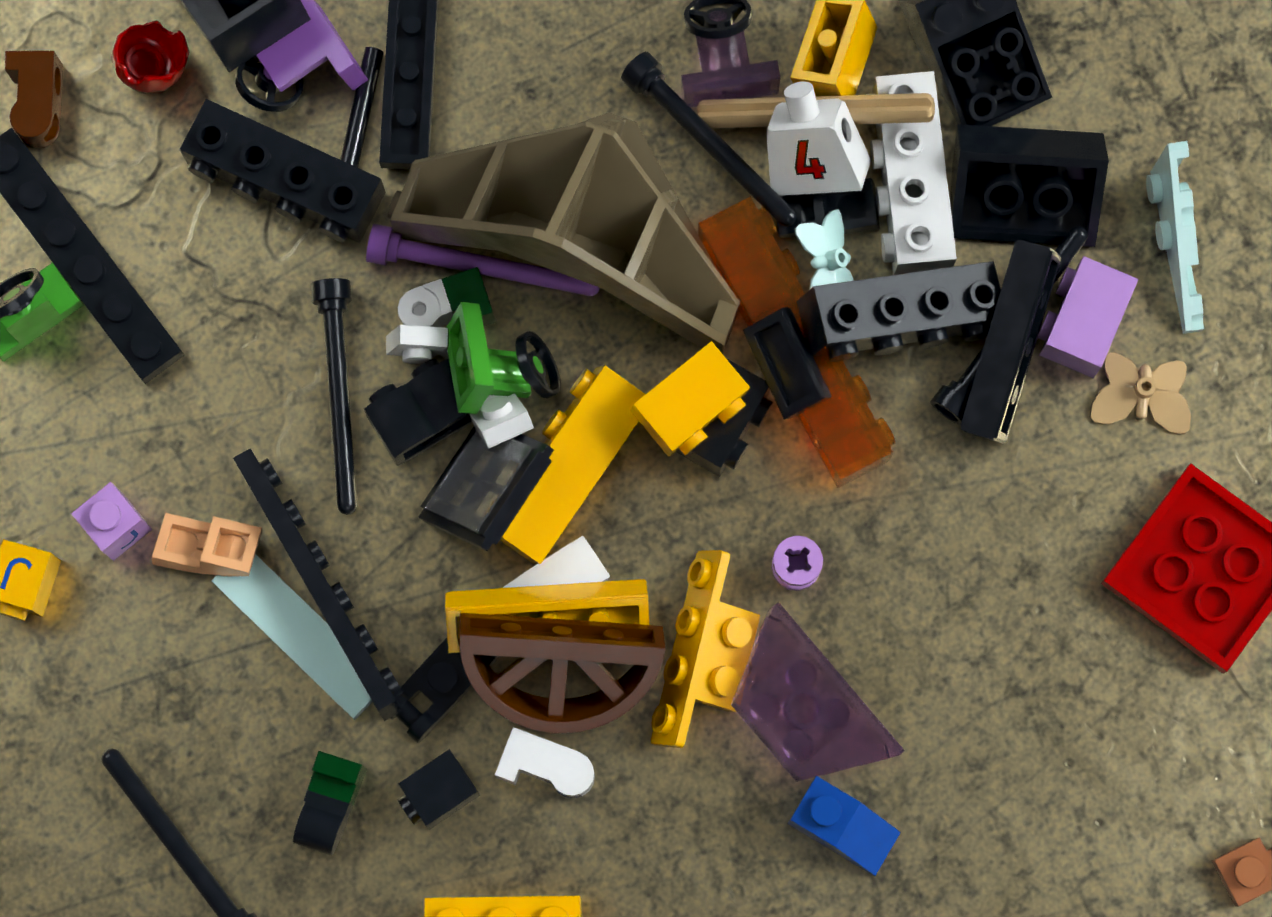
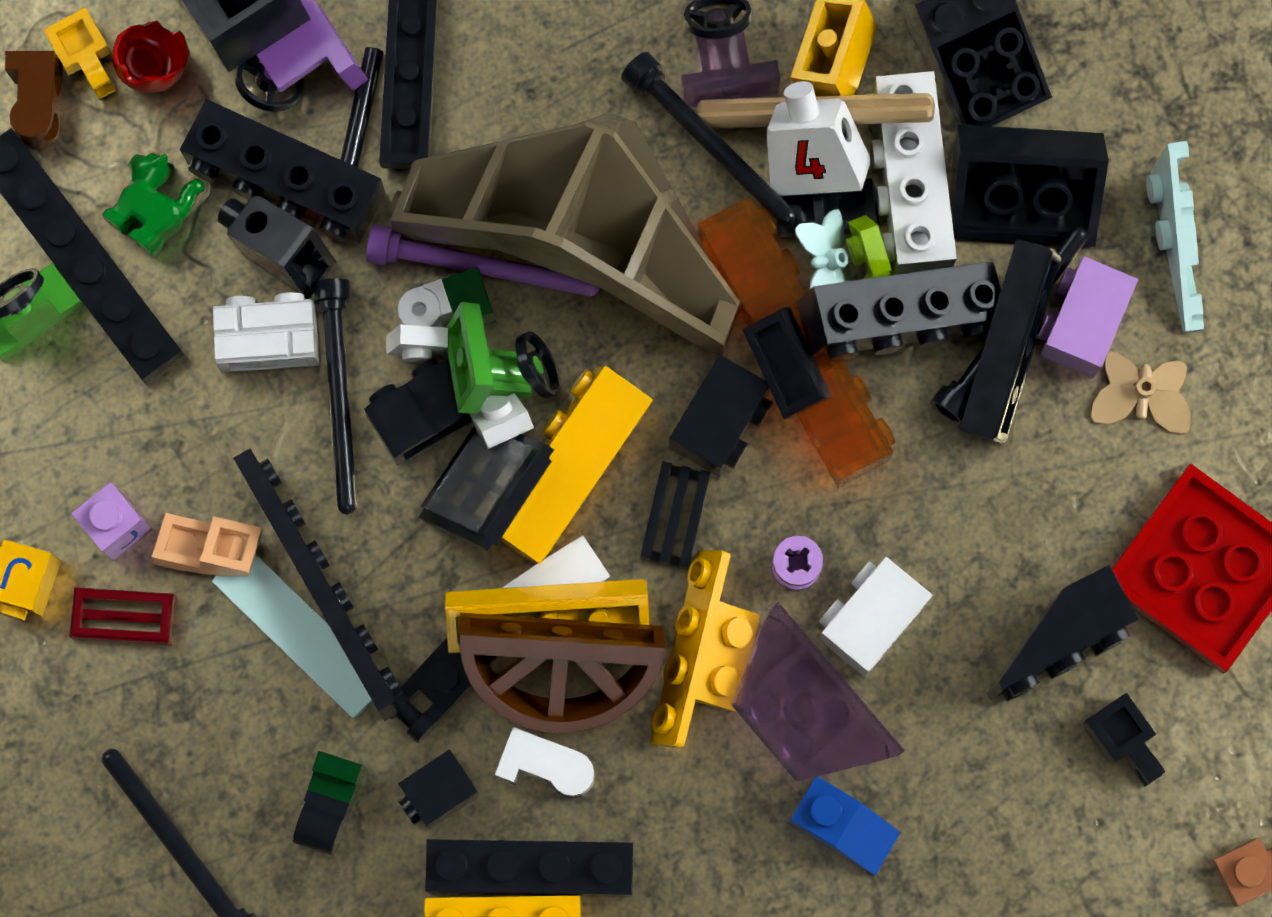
(80, 47): none -> yellow plate
(156, 212): none -> green animal
(165, 619): none -> dark red tile
(266, 333): none -> white brick
(277, 242): none -> black torso
(529, 868): none -> black brick
(684, 474): none -> black tile
(691, 400): yellow brick -> none
(867, 248): none -> lime plate
(873, 616): none -> white brick
(1079, 618): none -> black slope
(1122, 733): none -> black plate

